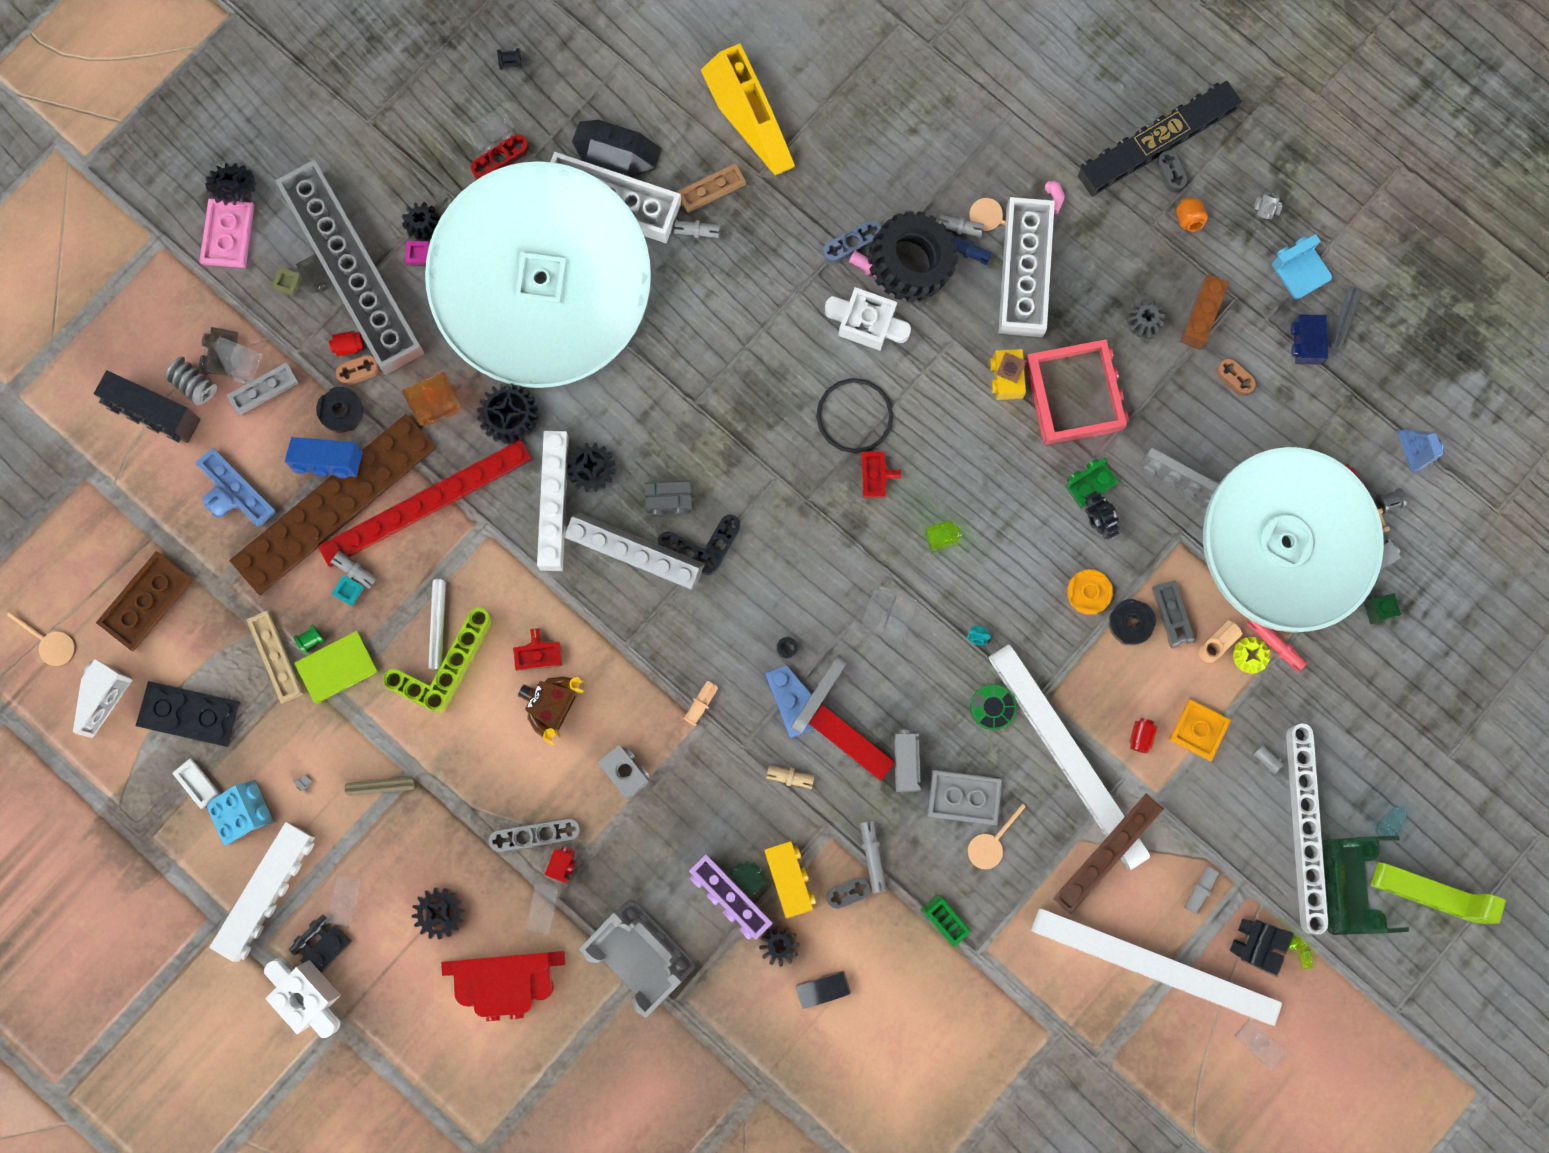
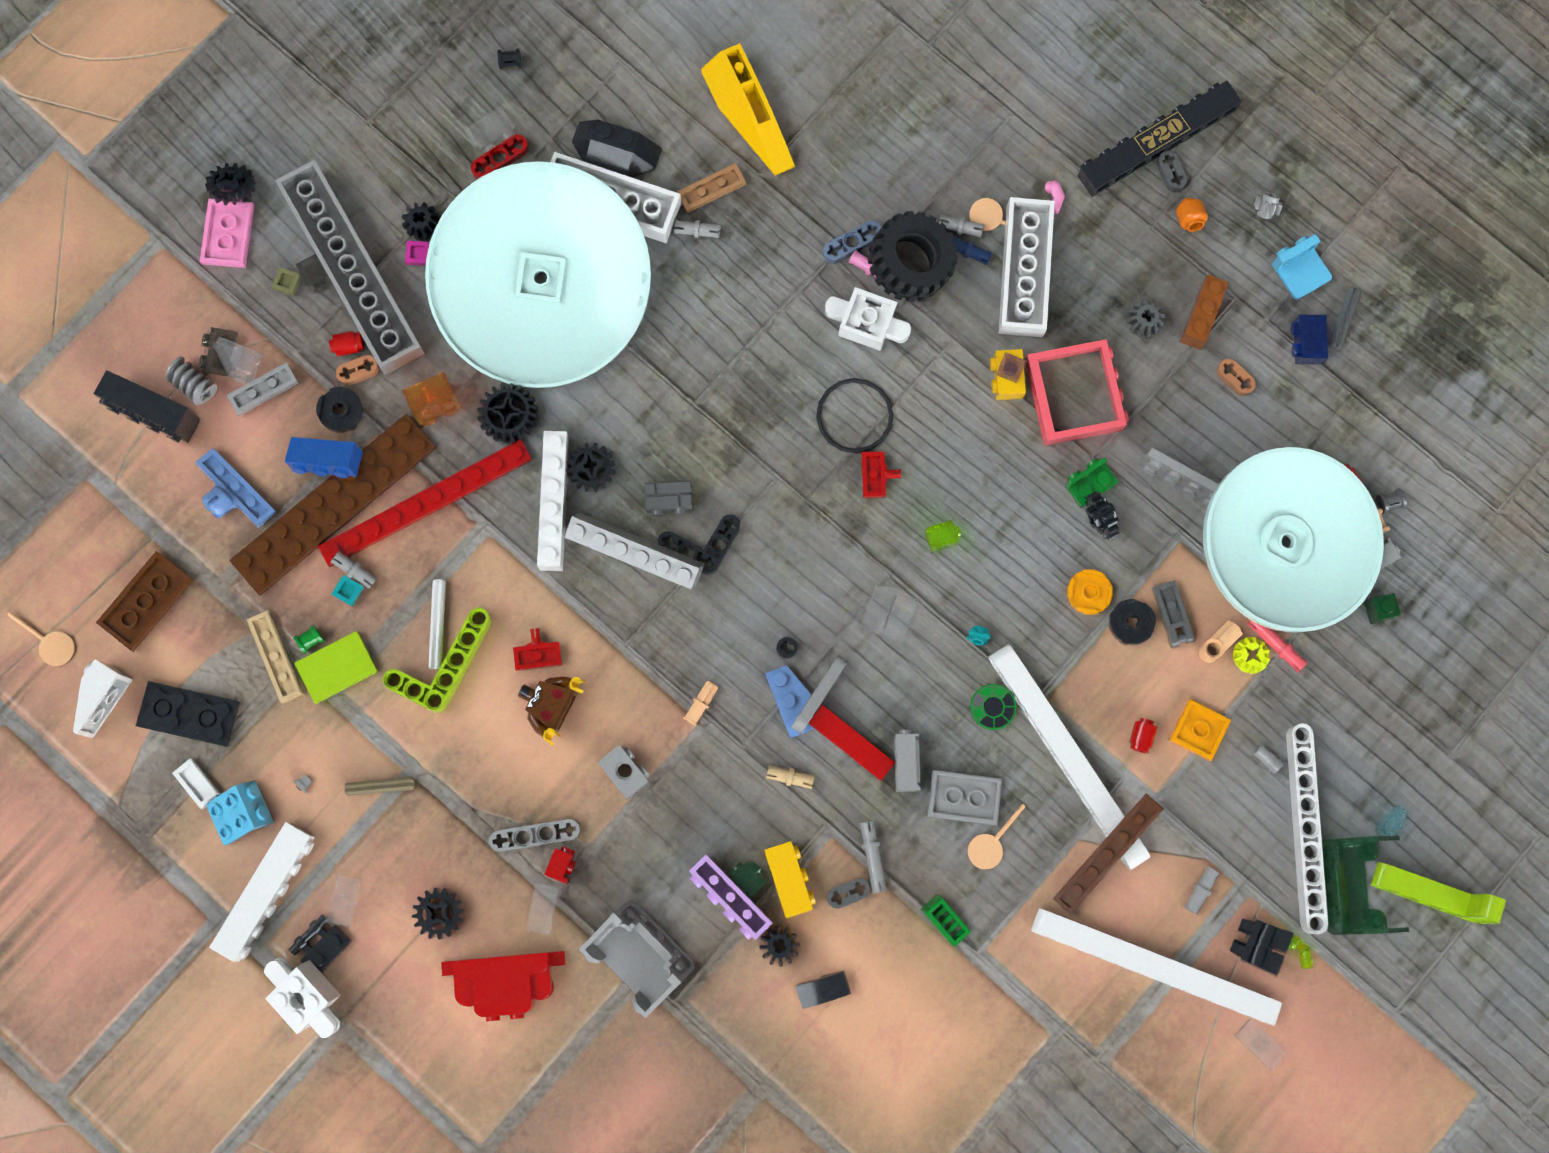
(1420, 447): medium blue wing -> none

